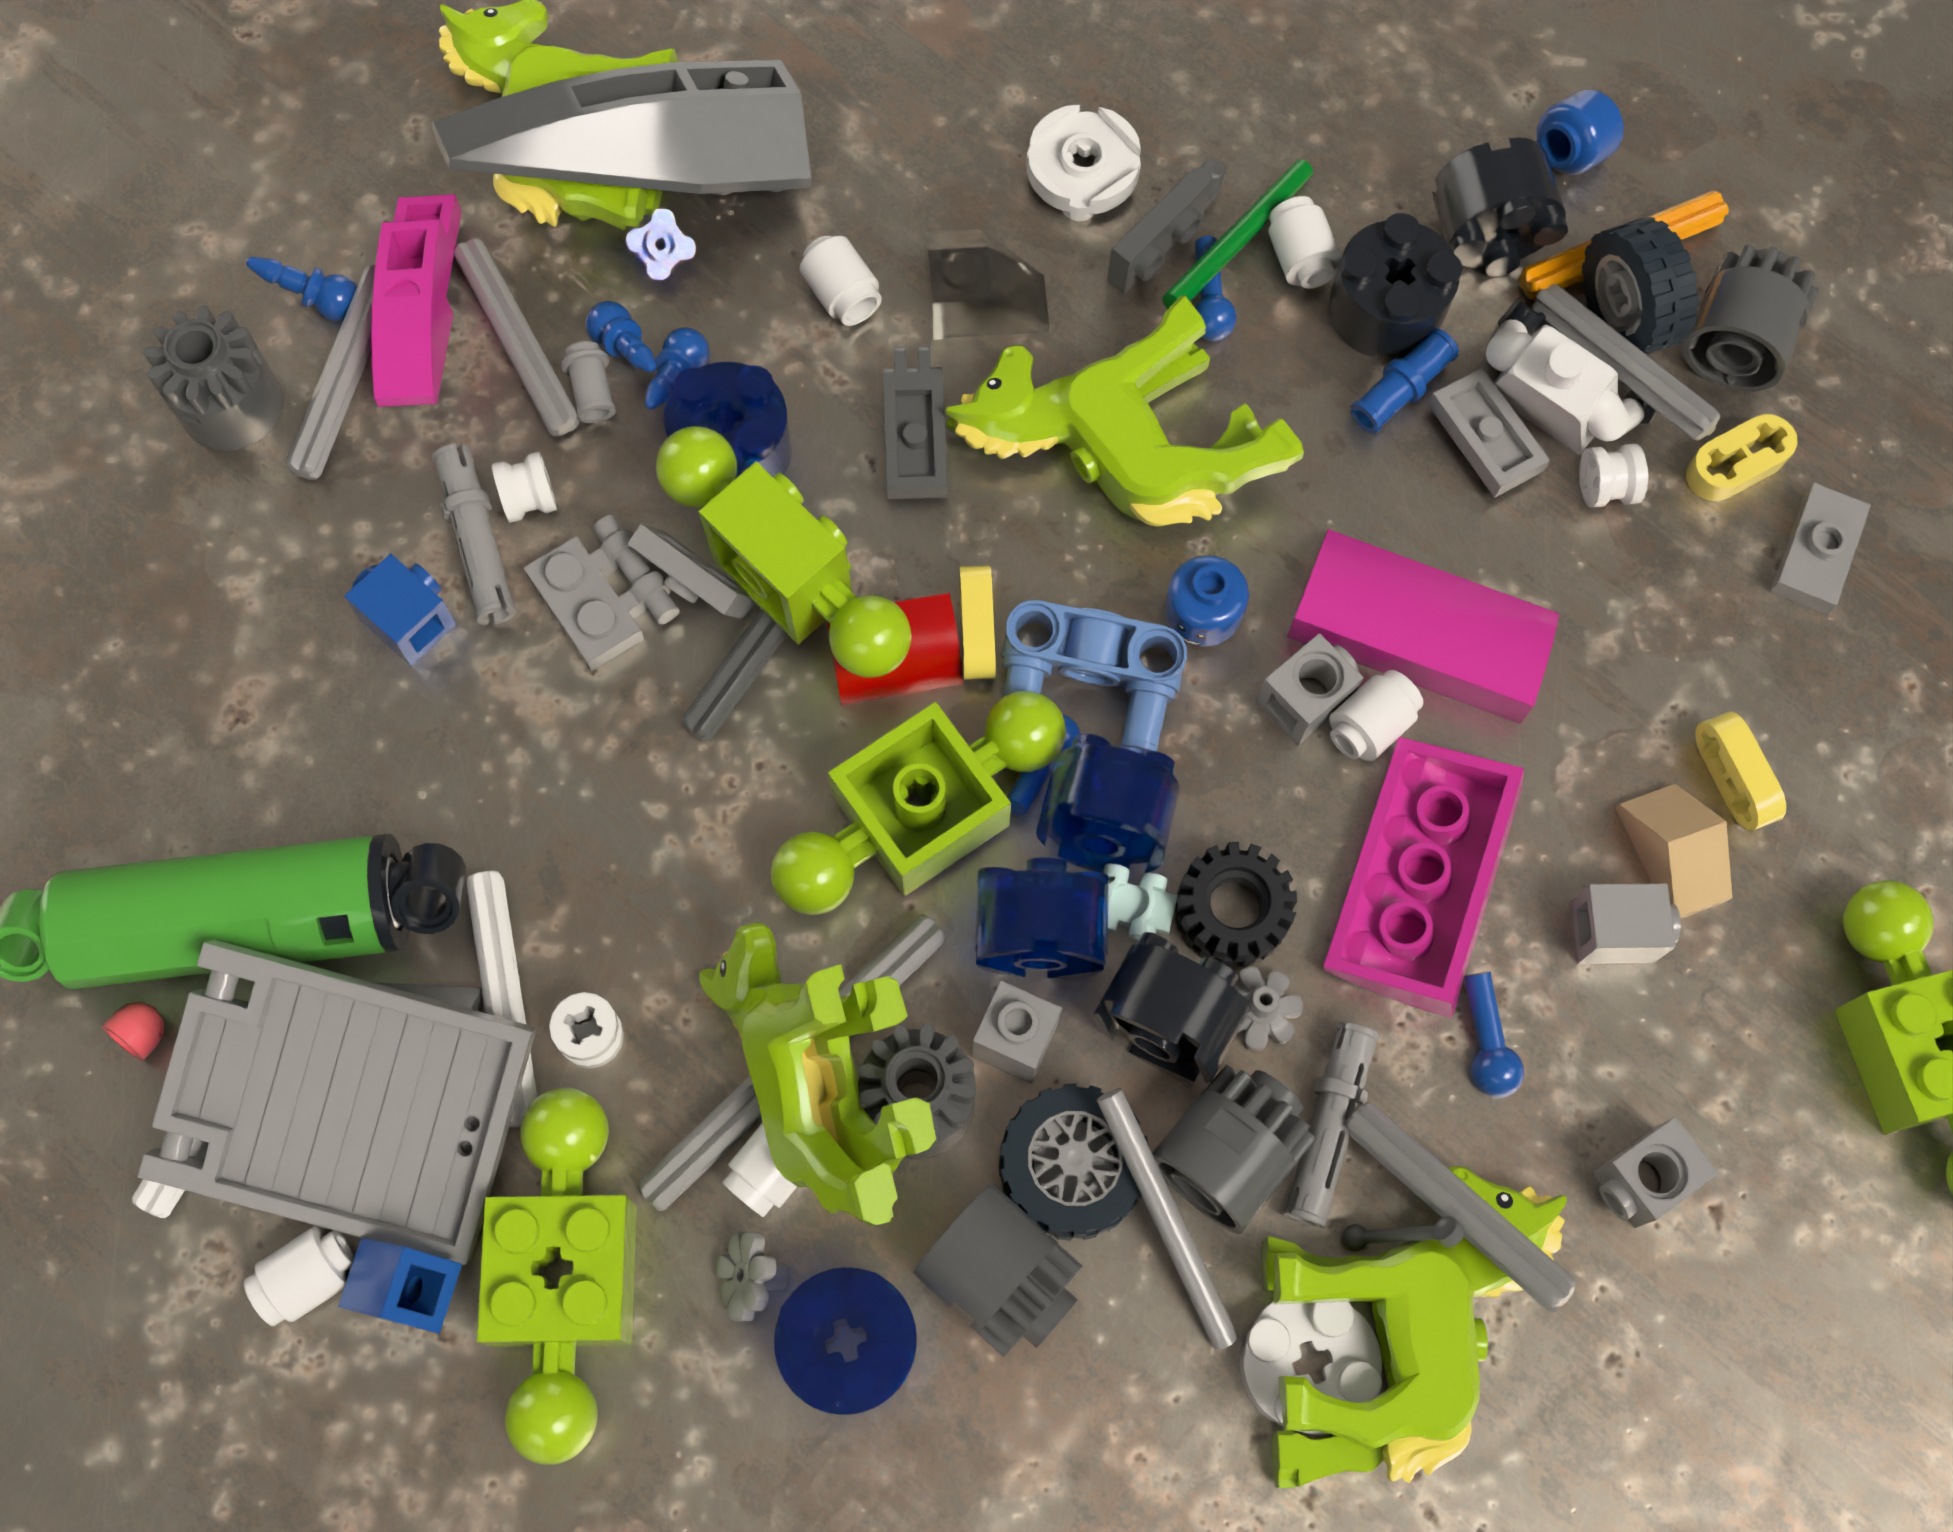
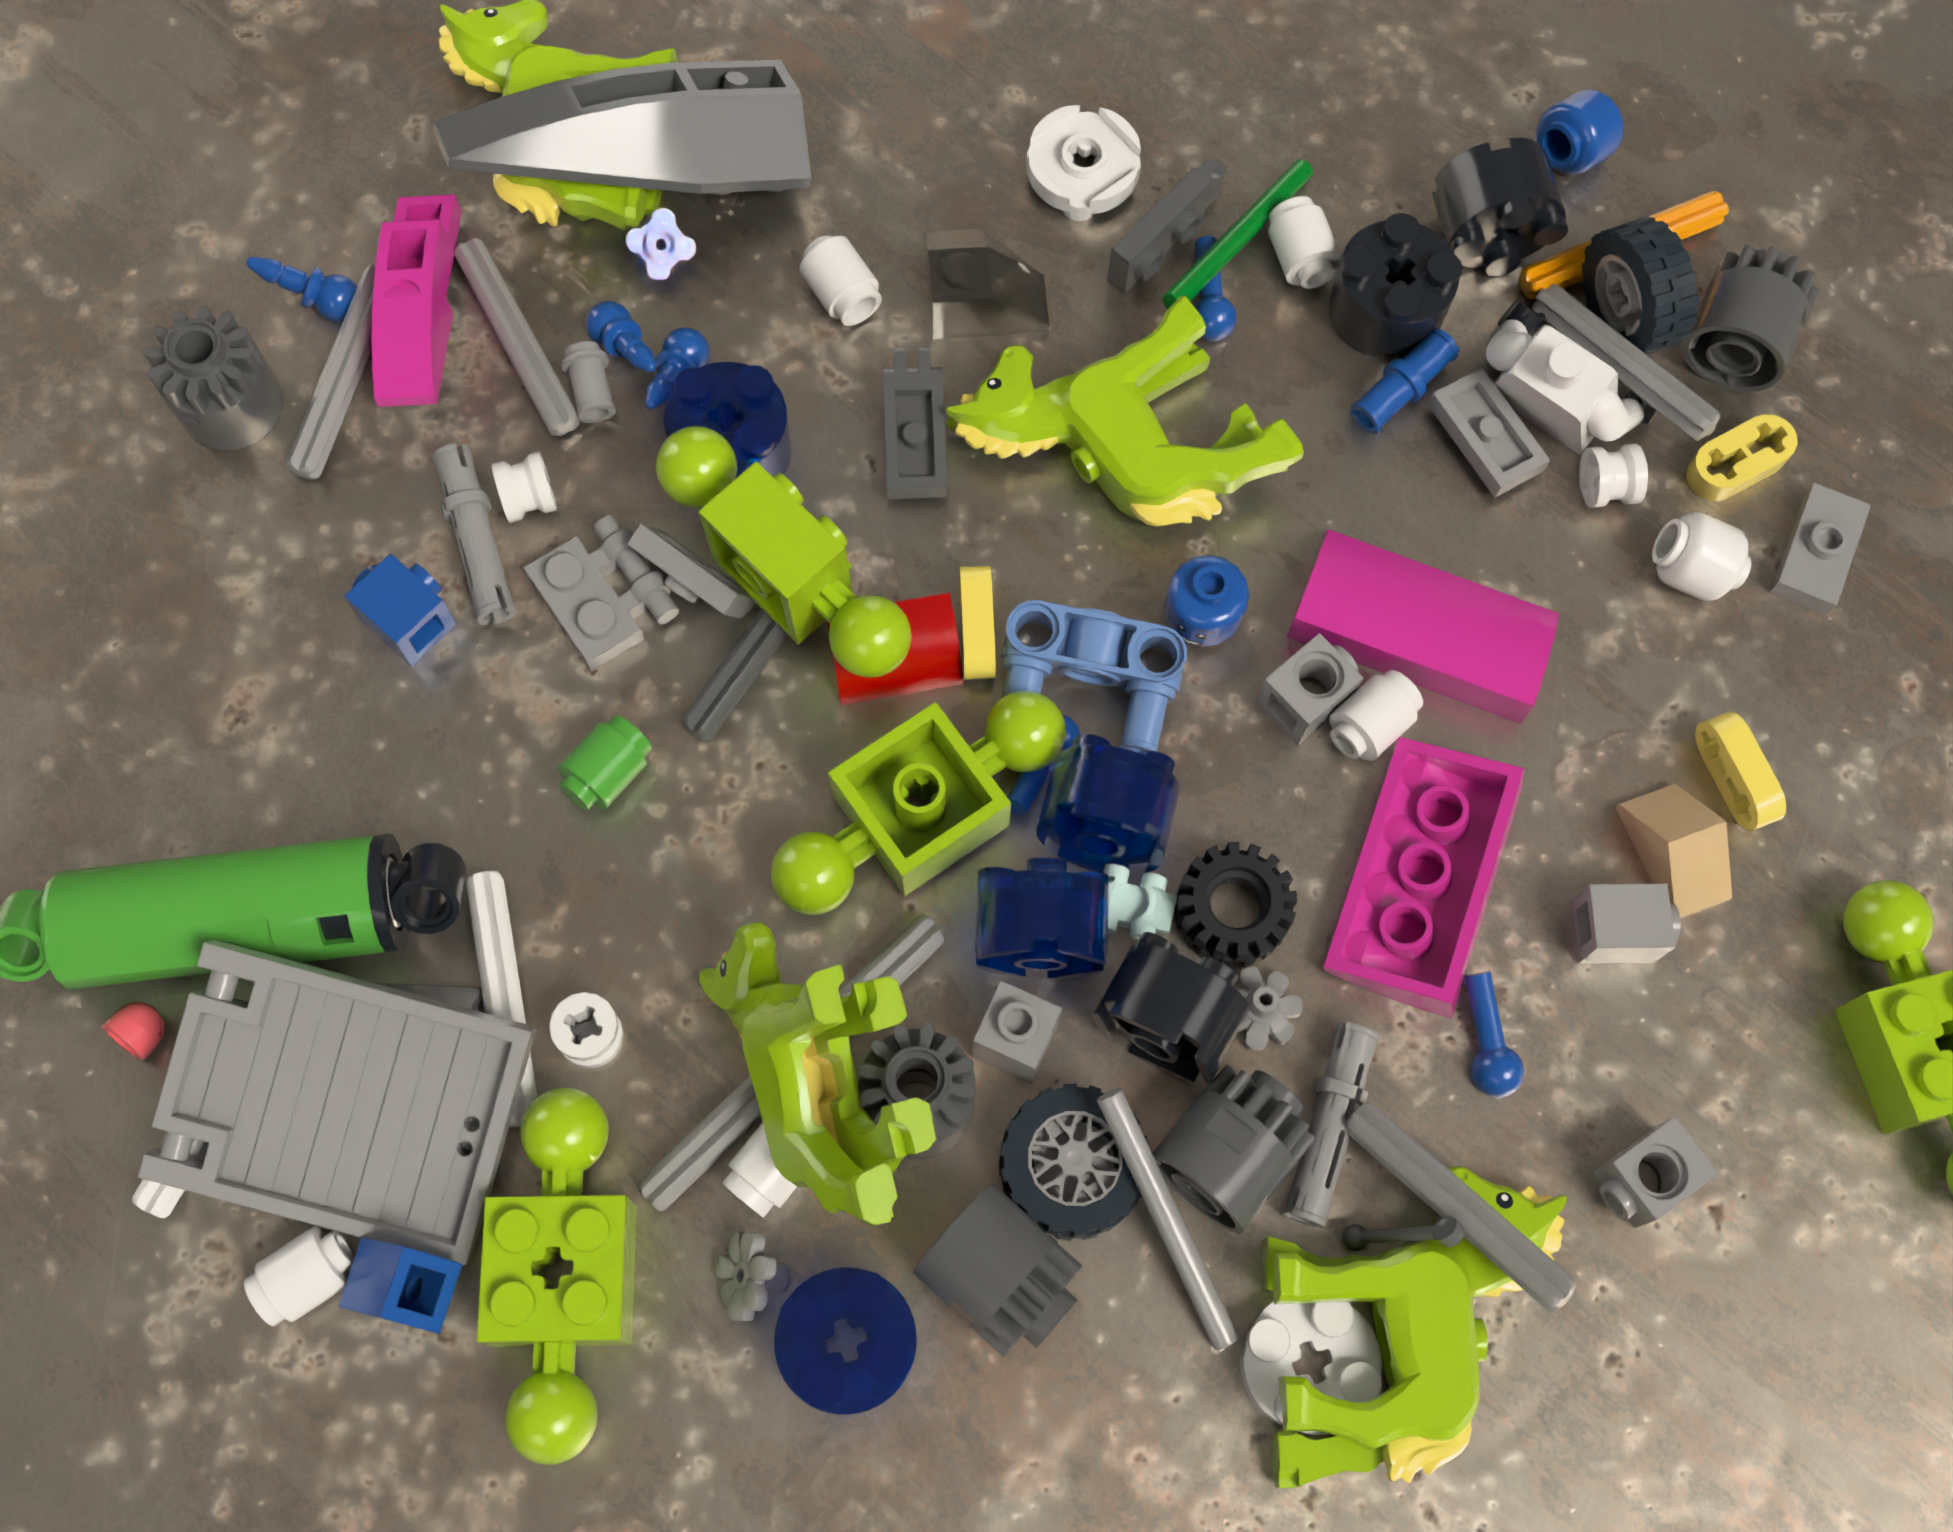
(604, 763): none -> bright green brick
(1701, 556): none -> white head

